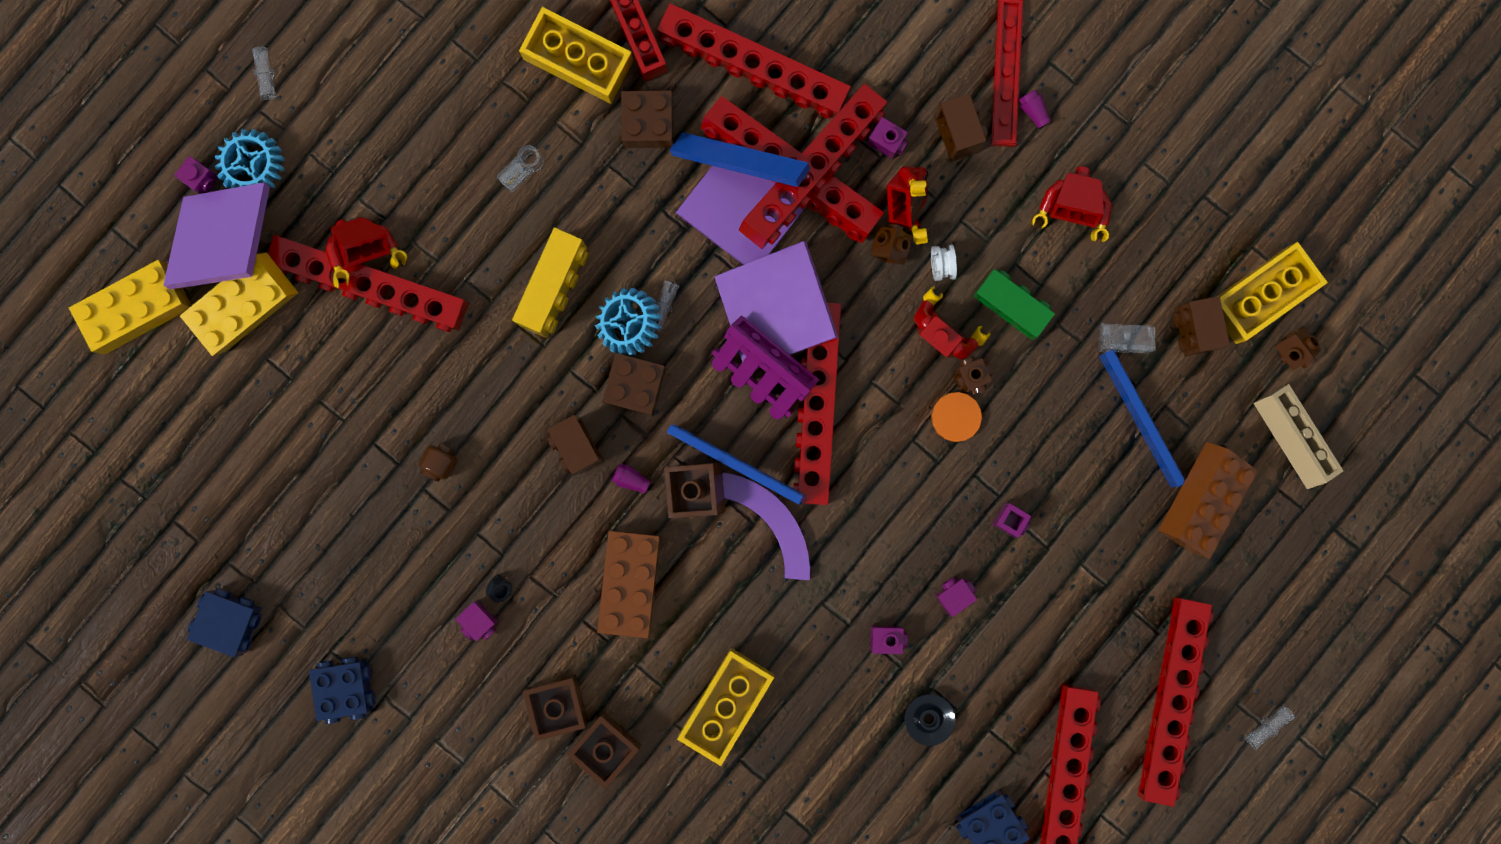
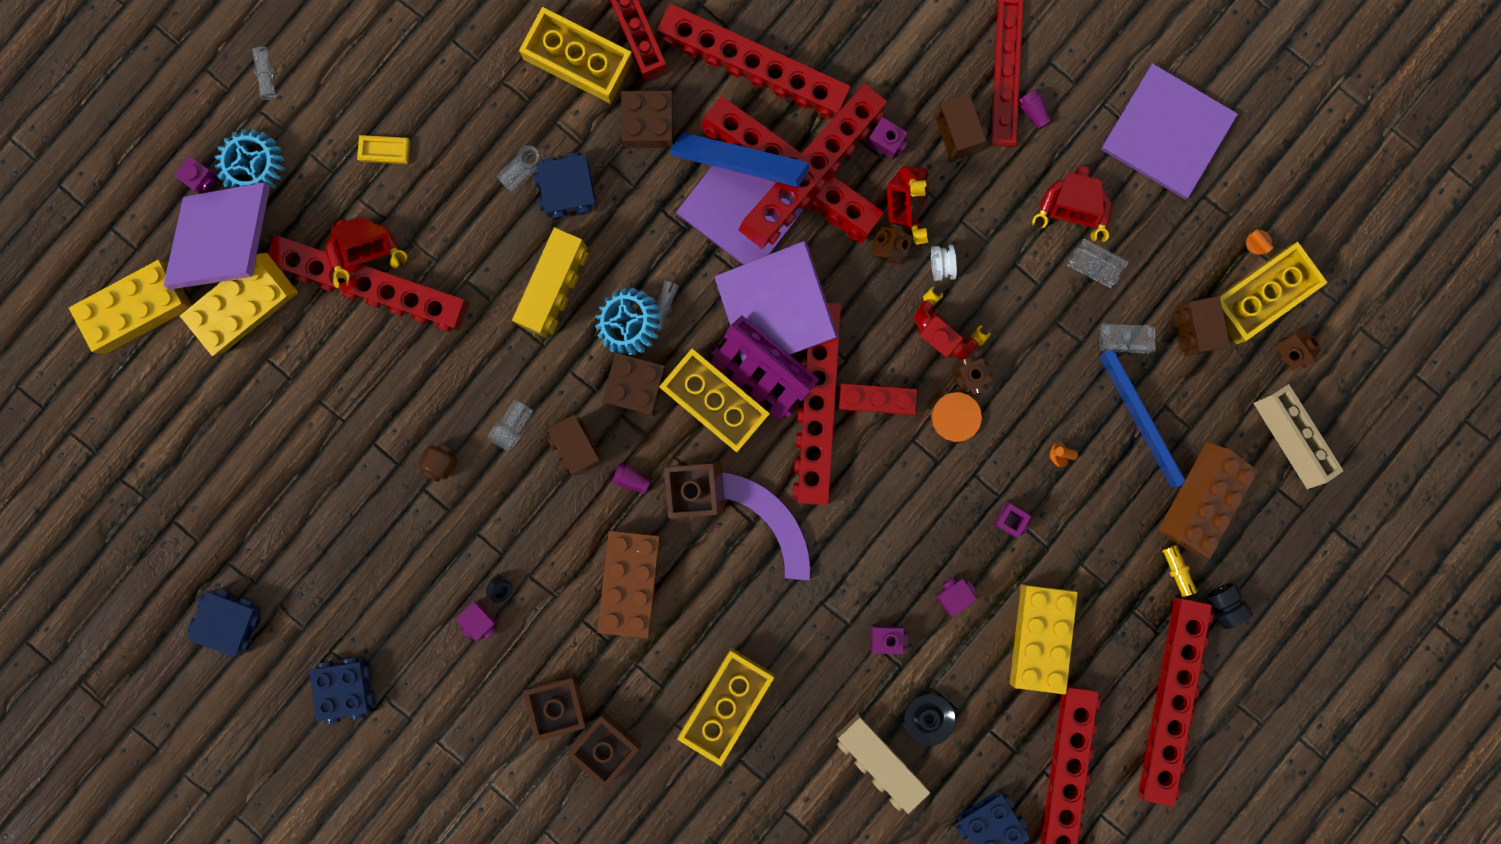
(383, 149): none -> yellow tile
(507, 431): none -> clear piece
(565, 186): none -> dark blue brick
(714, 400): none -> yellow brick
(737, 464): blue tile -> none
(877, 399): none -> red arch
(883, 764): none -> tan brick
(1014, 304): green brick -> none
(1043, 639): none -> yellow brick
(1060, 454): none -> orange plate
(1097, 263): none -> clear hinge
(1169, 131): none -> medium lavender tile
(1179, 570): none -> yellow pin
(1228, 603): none -> black wheel
(1259, 242): none -> orange plate
(1269, 727): clear pin -> none

